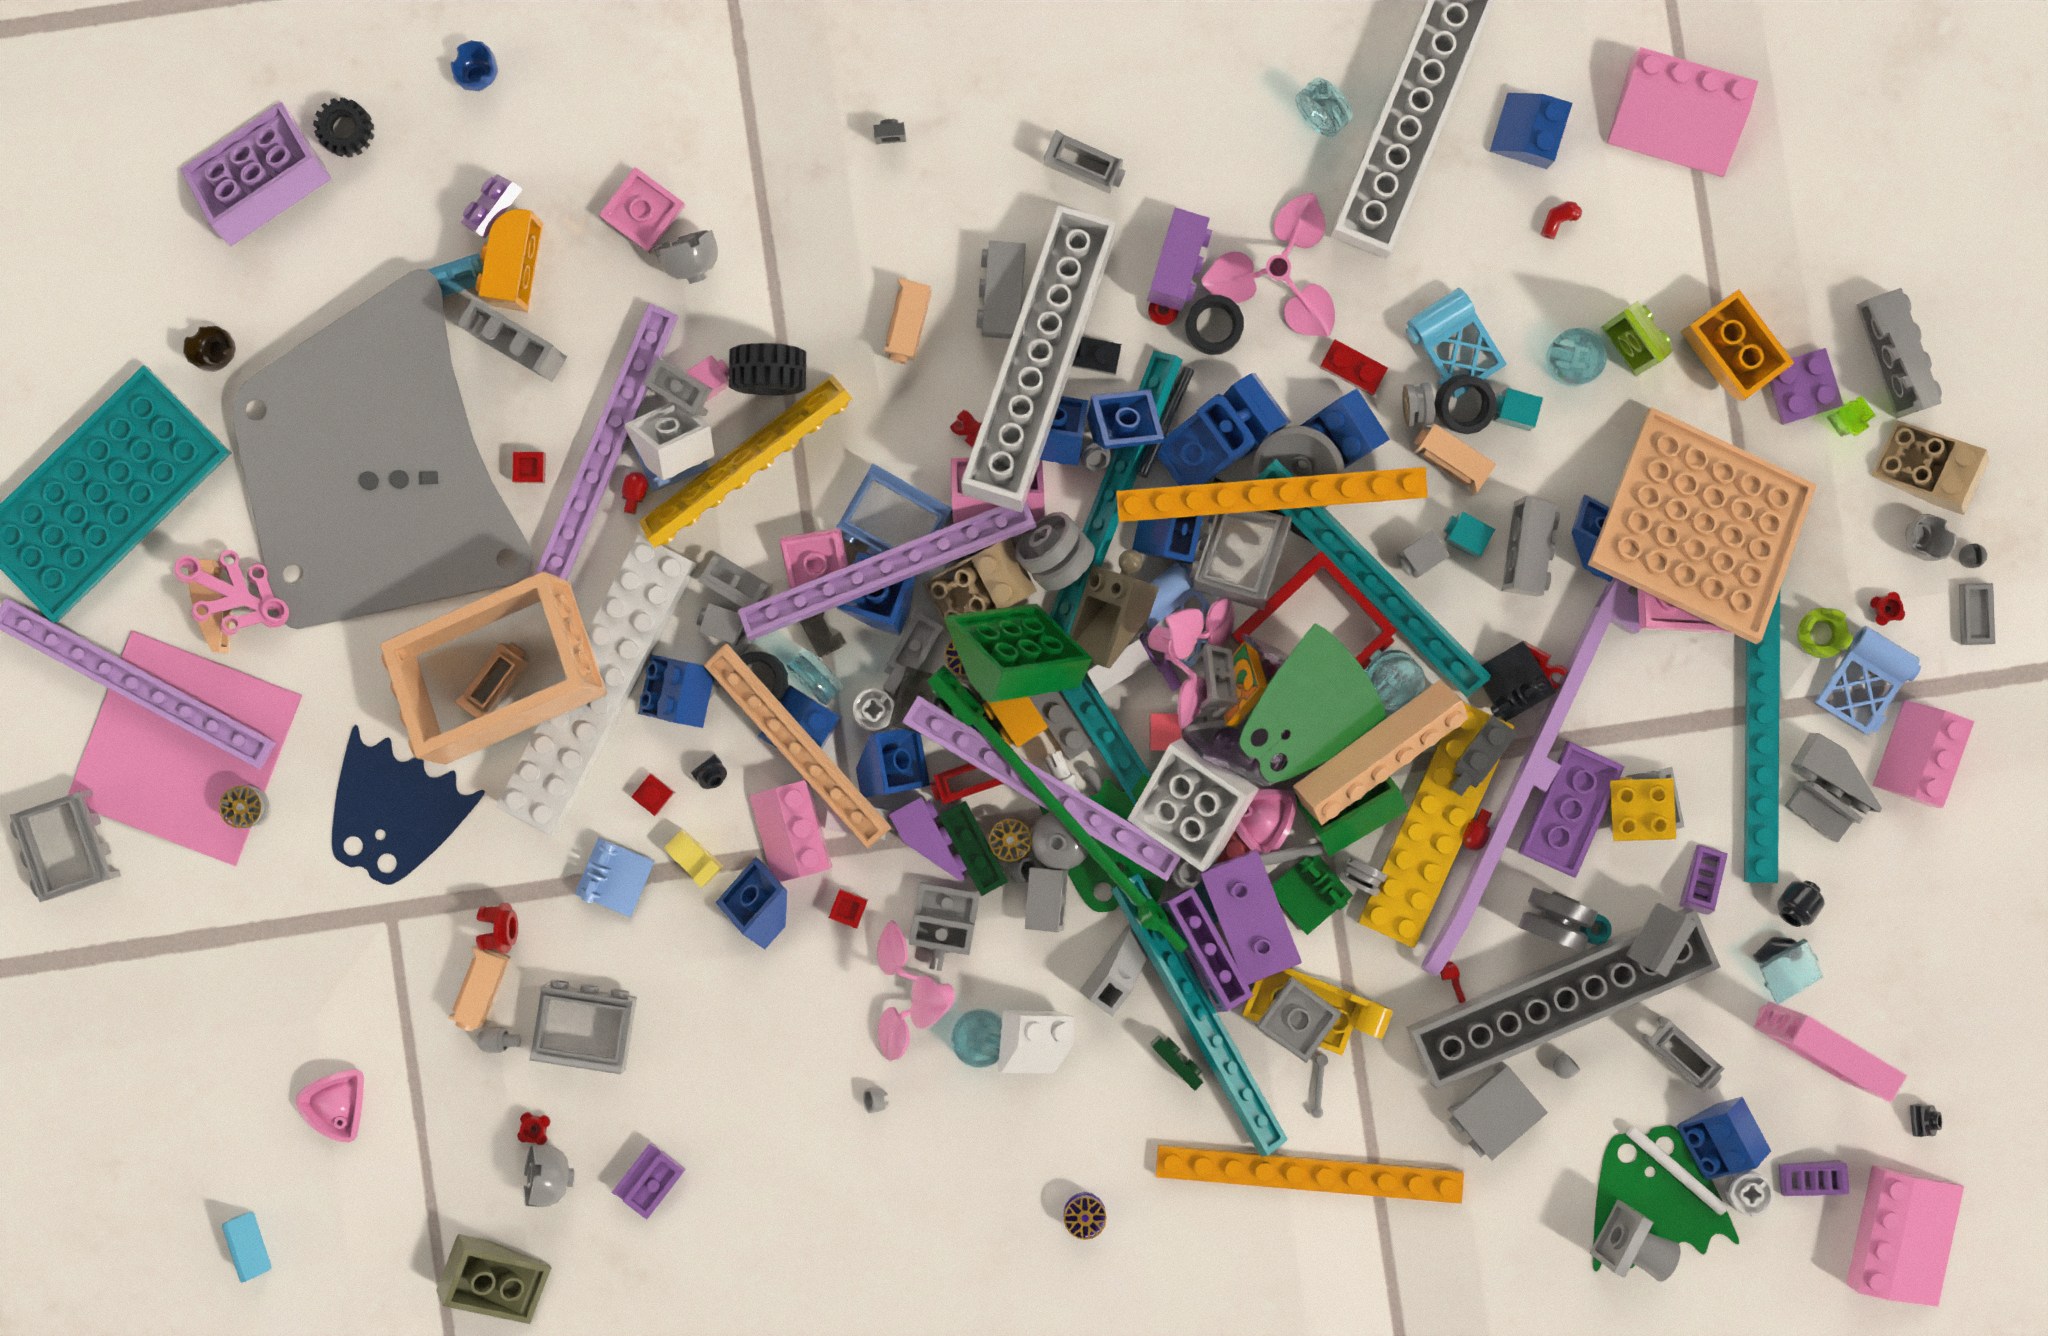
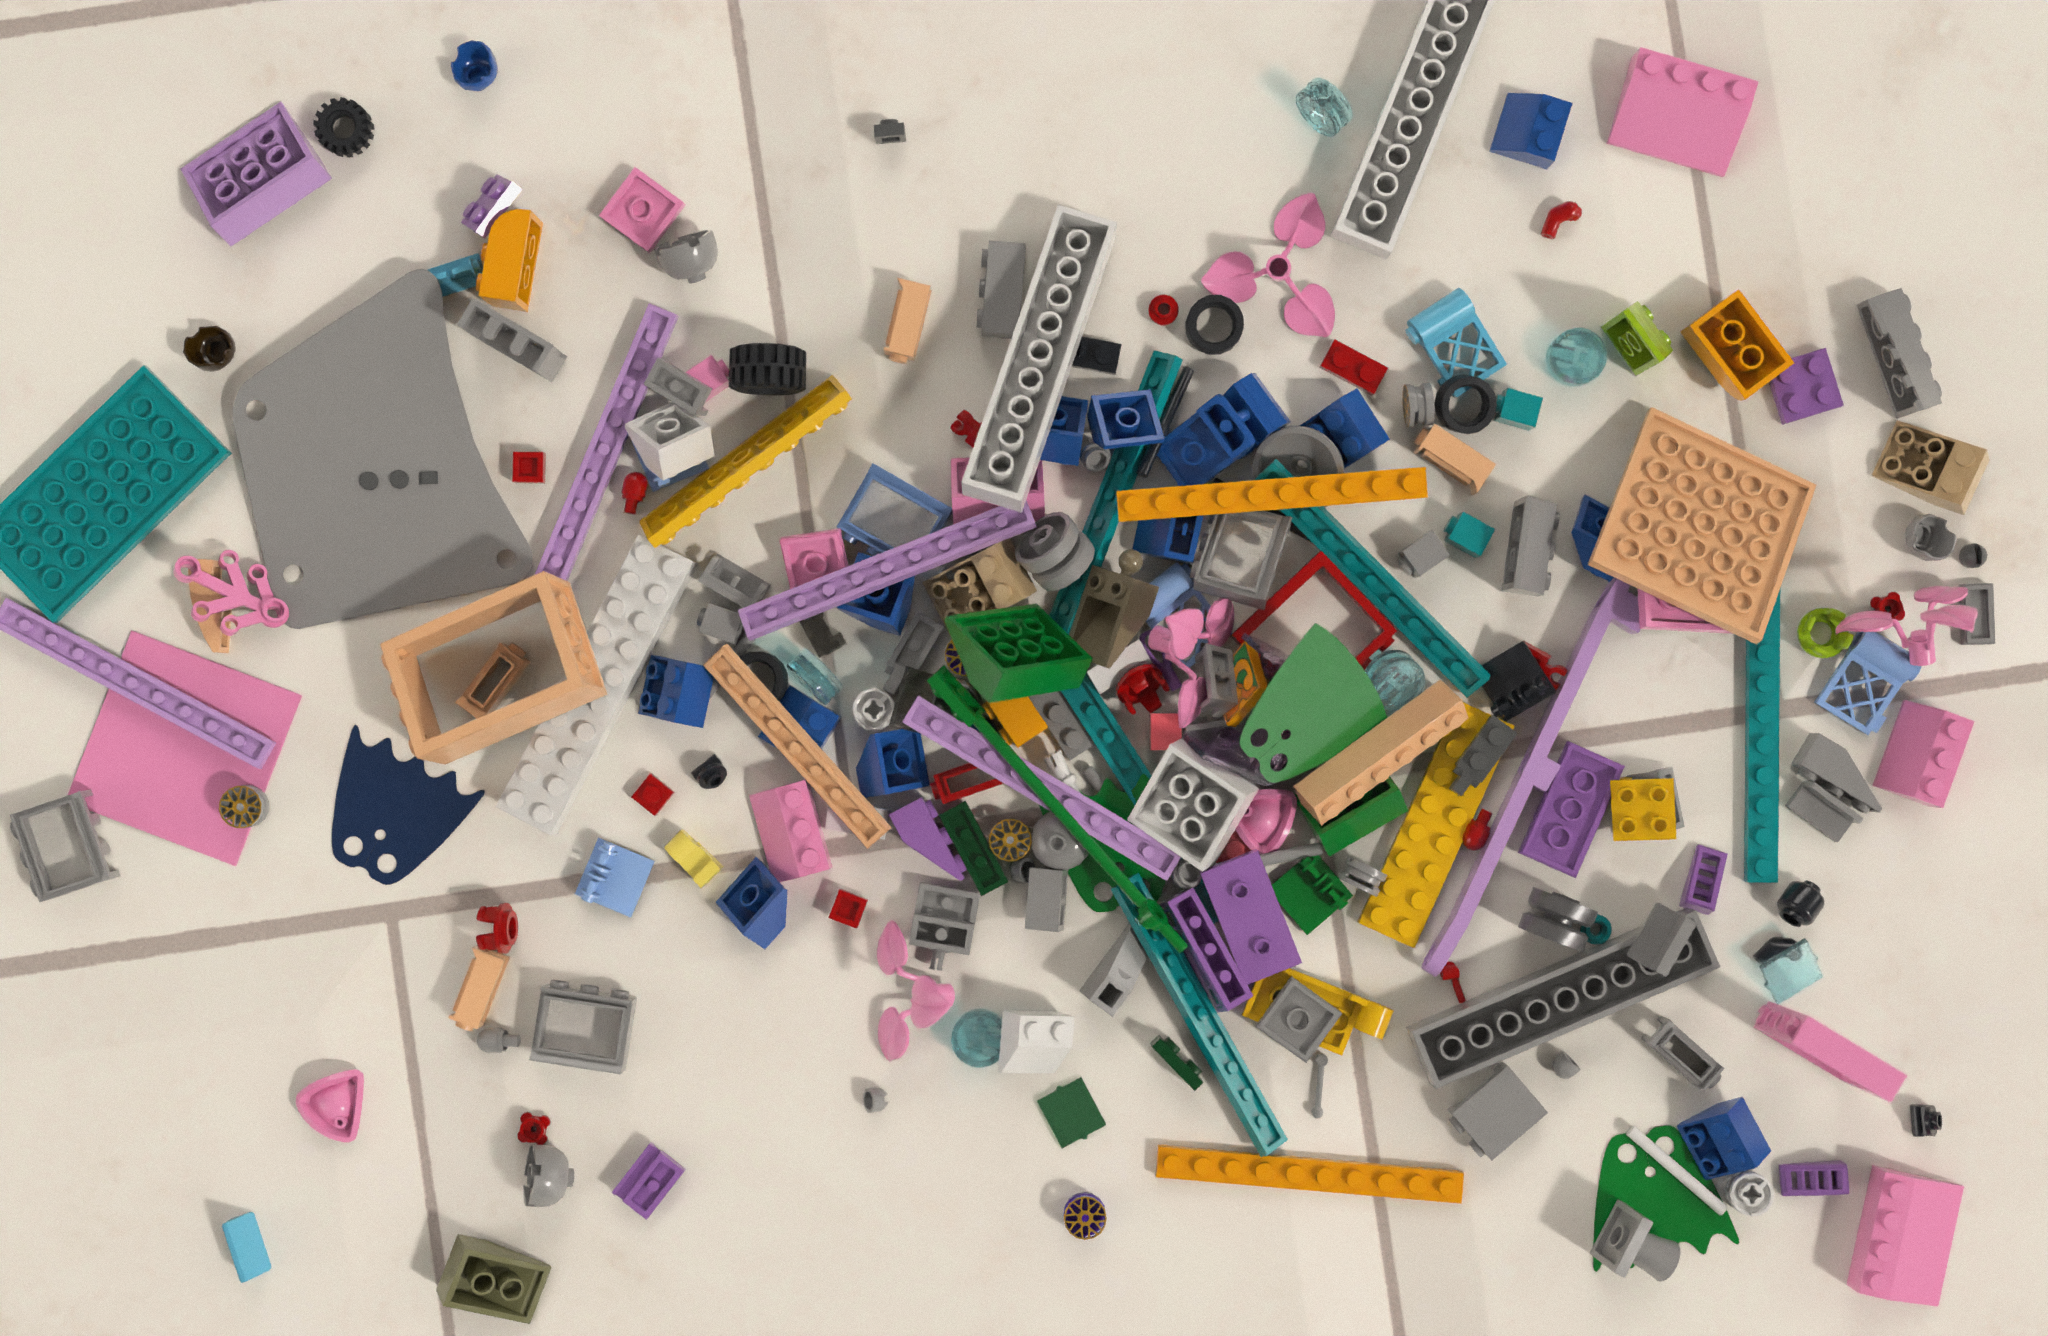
(1052, 159): light grey window -> none
(1071, 1112): none -> clear green piece
(1140, 686): none -> red piece
(1180, 259): medium lavender brick -> none
(1852, 417): clear neon green plate -> none
(1921, 642): none -> bright pink plant

